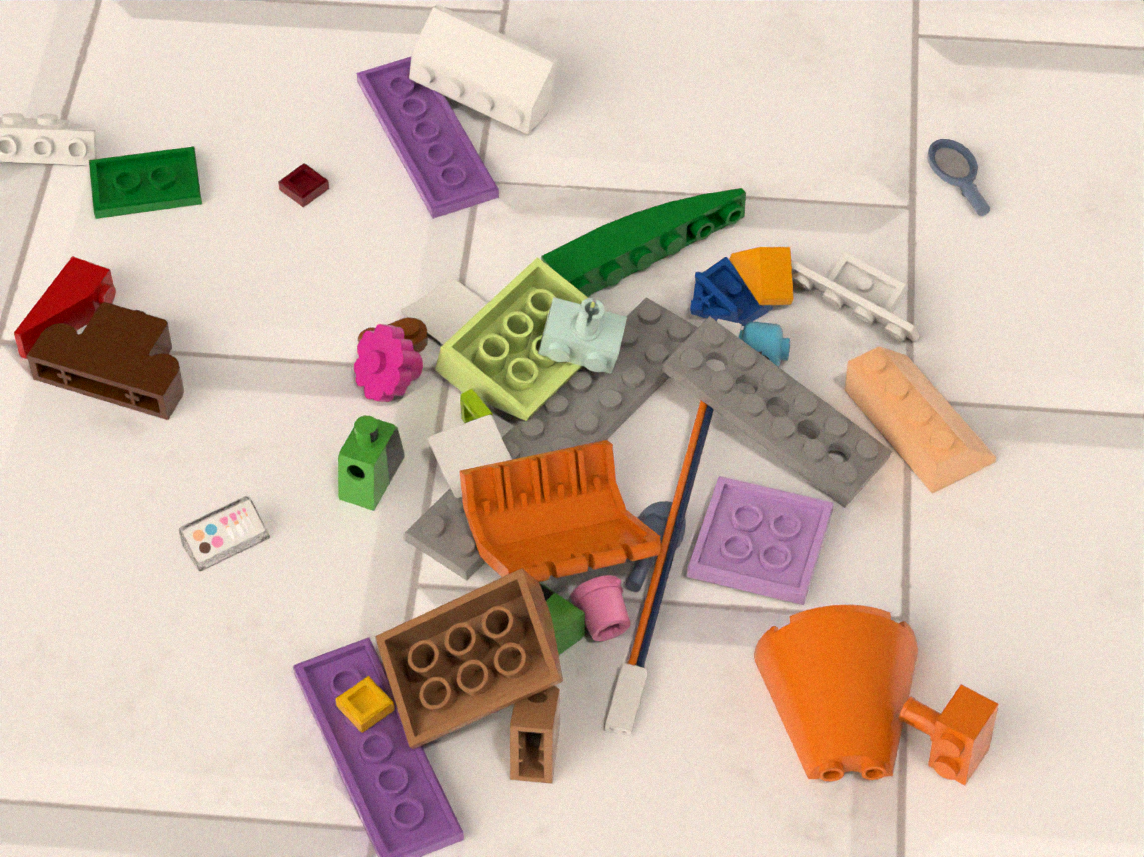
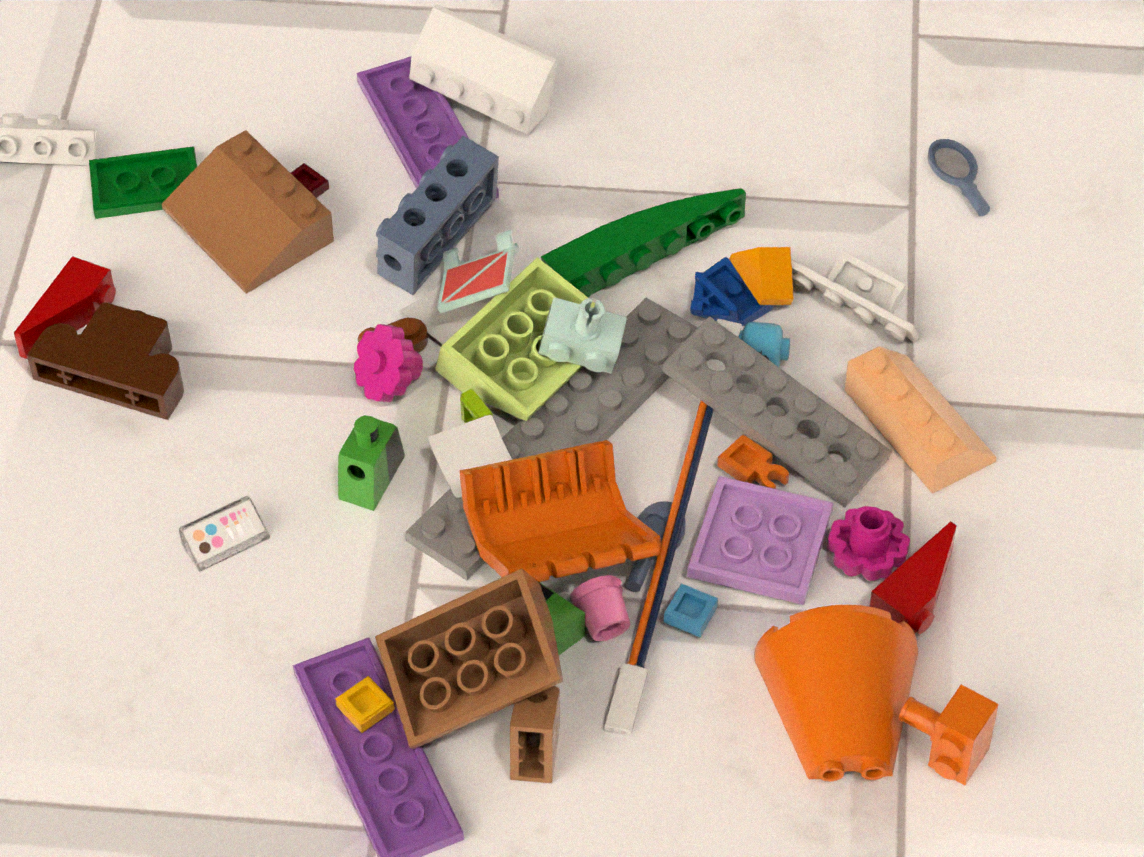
(249, 212): none -> medium nougat slope
(436, 214): none -> sand blue brick
(477, 278): none -> flag
(690, 610): none -> dark azure plate
(751, 462): none -> orange plate
(868, 543): none -> dark pink plant
(916, 584): none -> red slope

